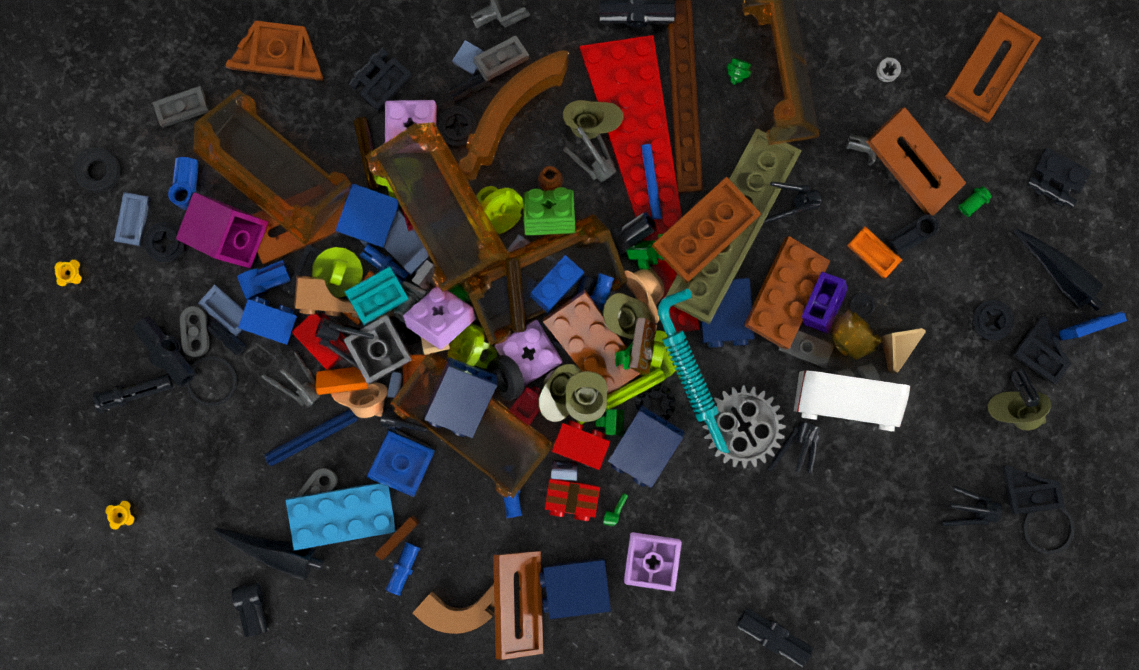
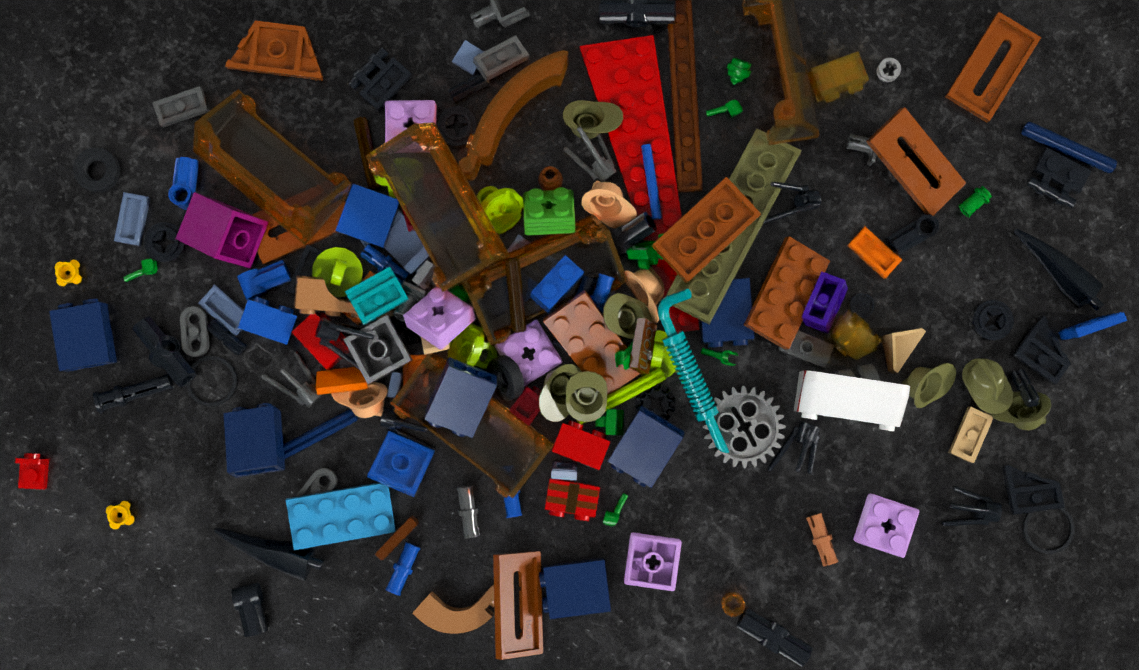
(33, 471): none -> red bracket
(82, 335): none -> dark blue brick
(148, 268): none -> green hand
(254, 440): none -> dark blue brick
(468, 511): none -> dark grey pin
(608, 205): none -> light nougat piece
(723, 356): none -> green hand
(733, 107): none -> green hand
(737, 610): none -> clear orange bush
(822, 539): none -> nougat pin
(838, 77): none -> clear yellow brick
(900, 516): none -> lavender brick
(929, 383): none -> olive piece
(971, 434): none -> tan plate
(988, 385): none -> olive piece
(1069, 147): none -> dark blue axle

